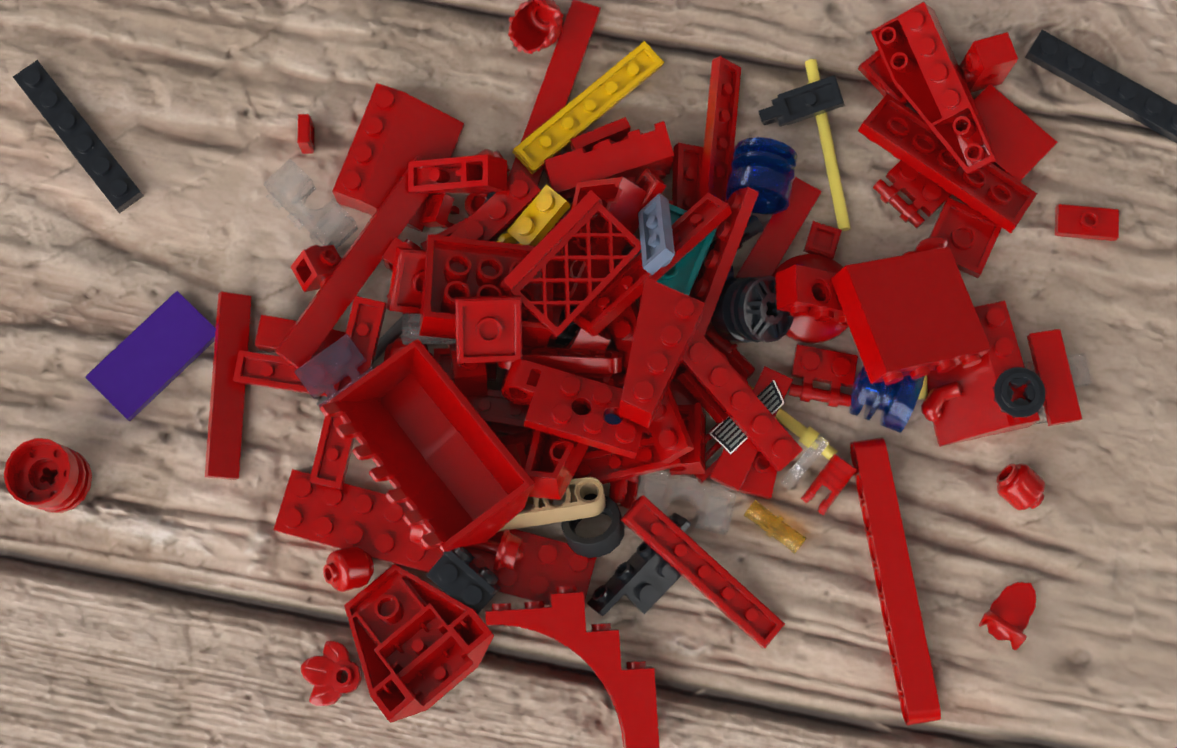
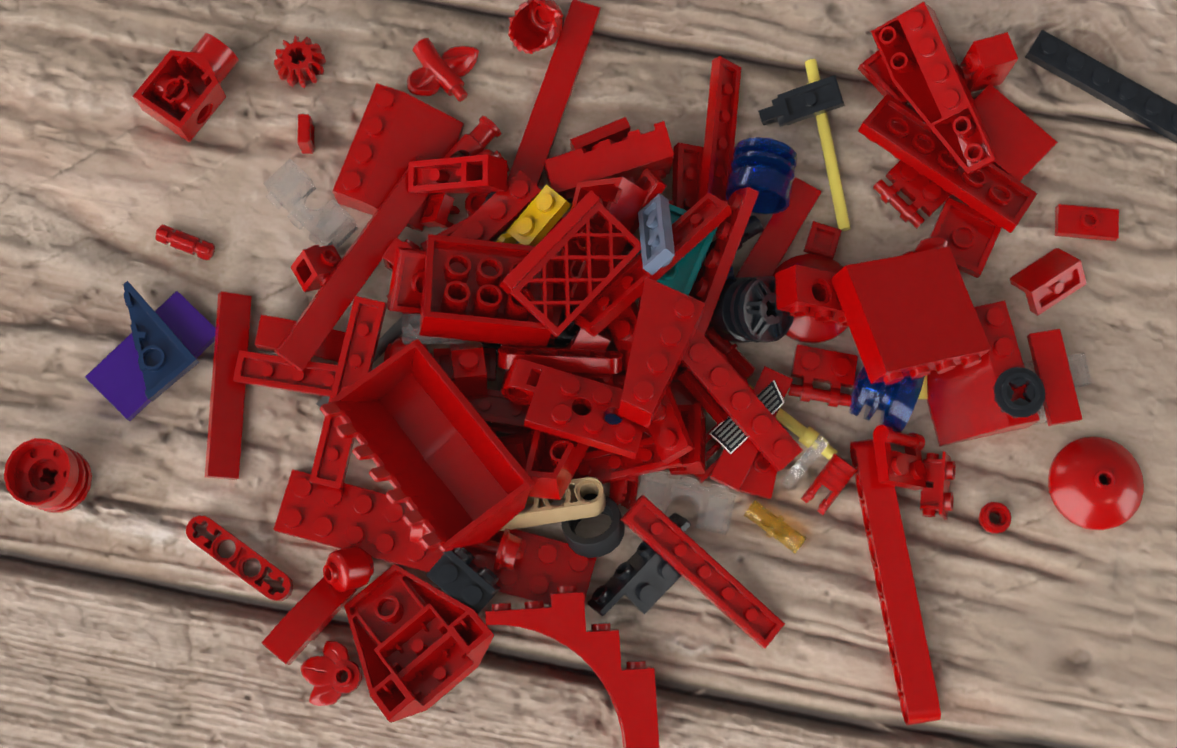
(78, 136): black plate -> none
(160, 351): none -> dark blue wing
(185, 242): none -> red axle
(187, 86): none -> red brick
(239, 558): none -> red beam
(303, 71): none -> red gear
(305, 621): none -> red slope
(330, 367): plate -> none
(441, 70): none -> red plant
(477, 139): none -> red piece
(488, 329): red tile -> none
(588, 107): yellow tile -> none
(899, 468): none -> red plate
(936, 398): red arm -> none
(939, 473): none -> red hinge
(1003, 514): none -> red plate
(1011, 613): red piece -> none
(1020, 486): red head -> none
(1050, 280): none -> red panel
(1081, 495): none -> red dish

